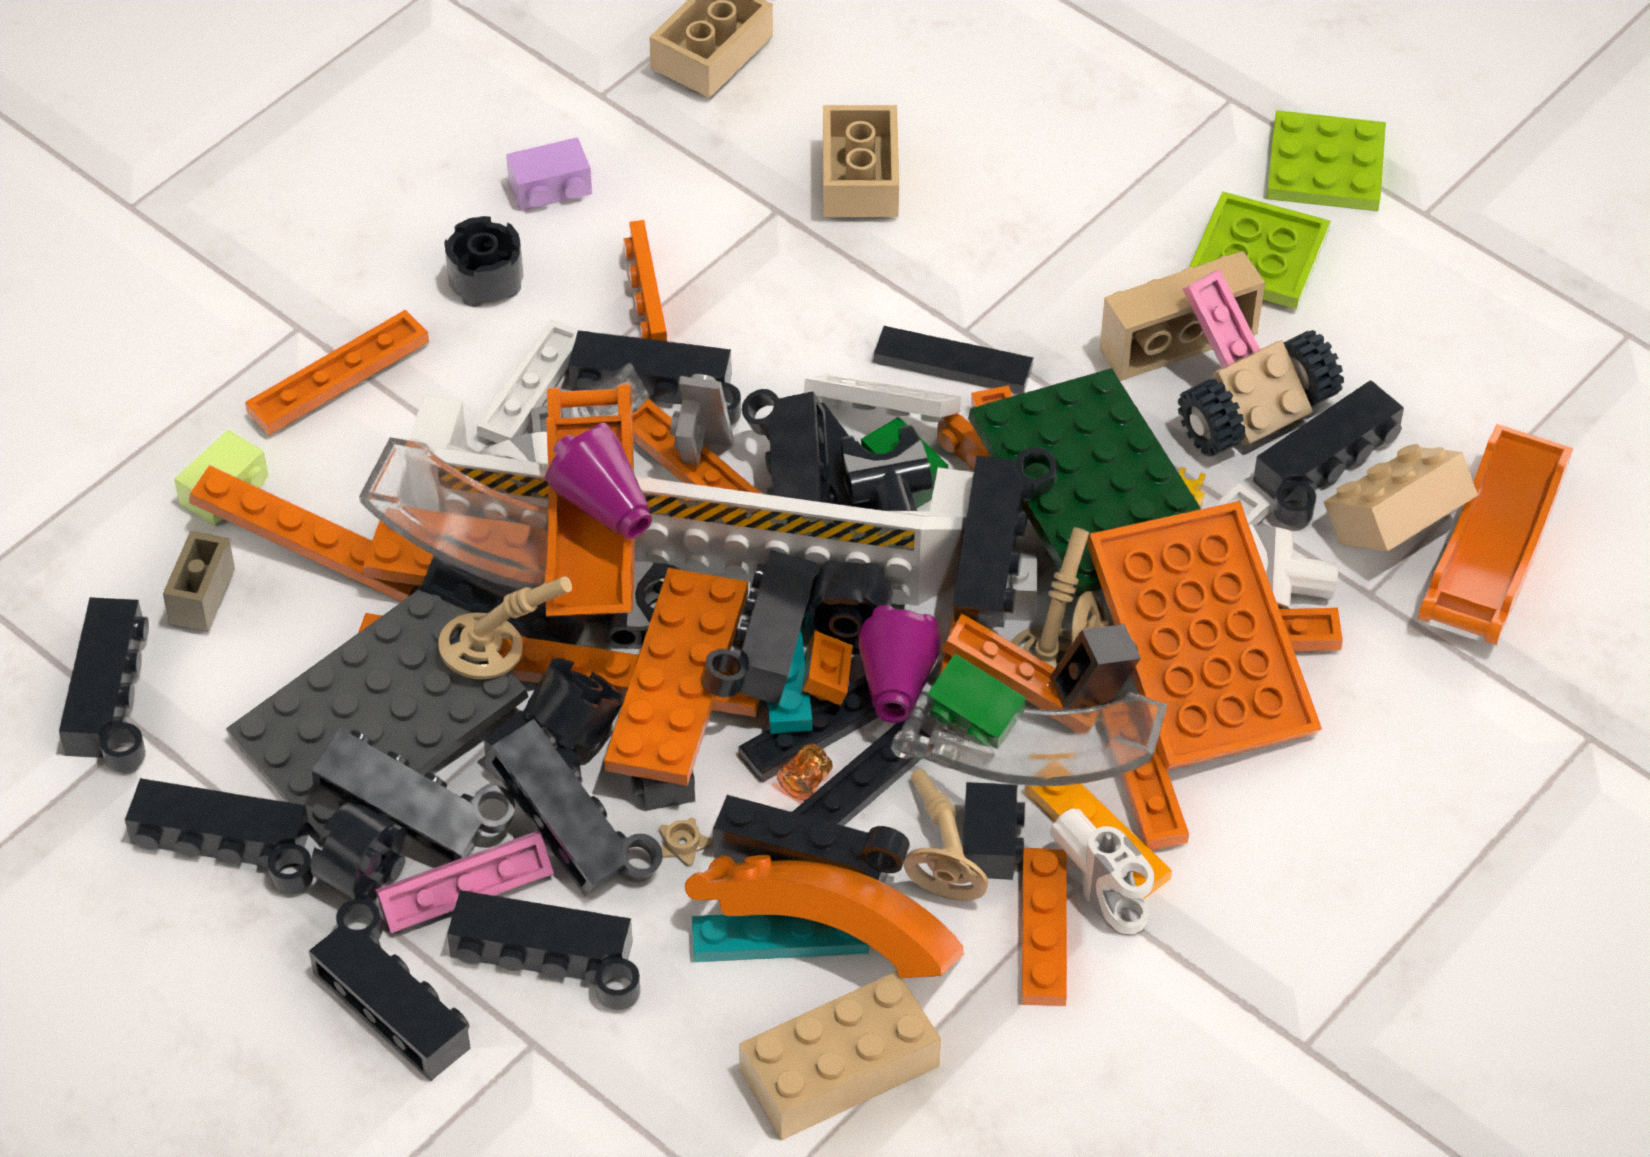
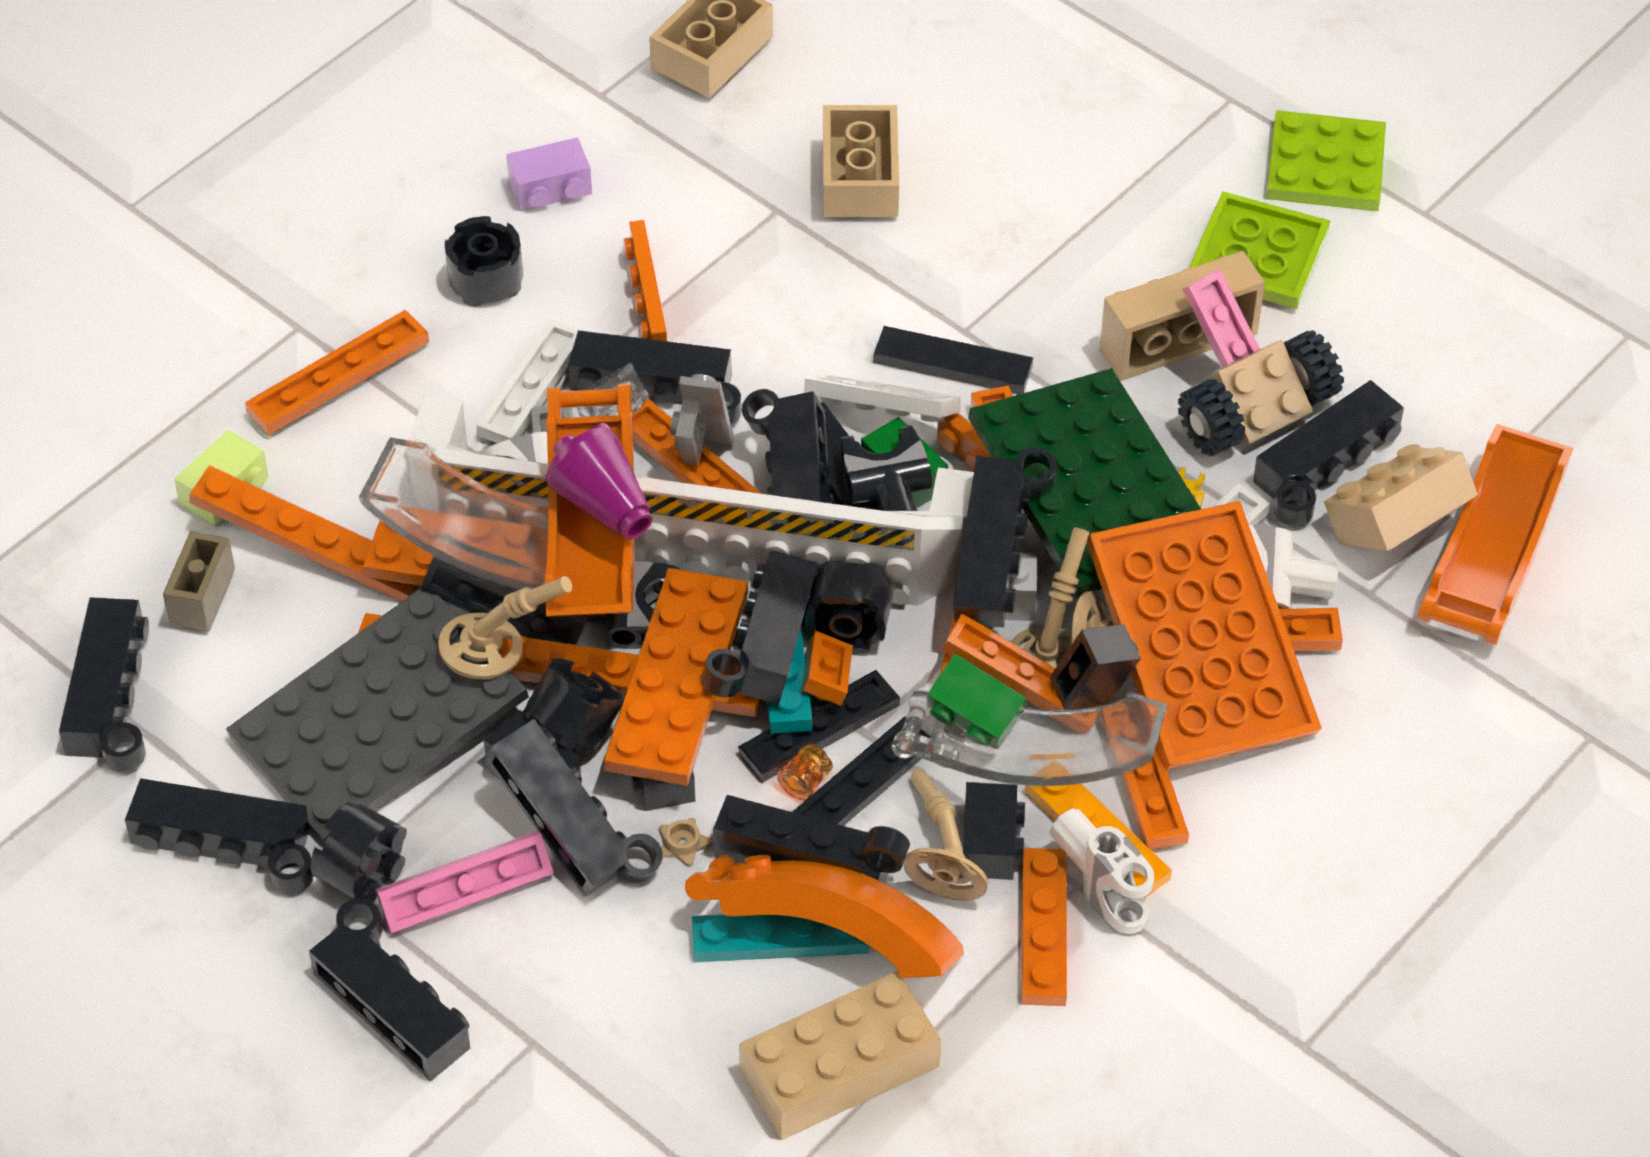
(415, 801): hinge -> none
(546, 941): black hinge -> none
(897, 659): magenta cone -> none

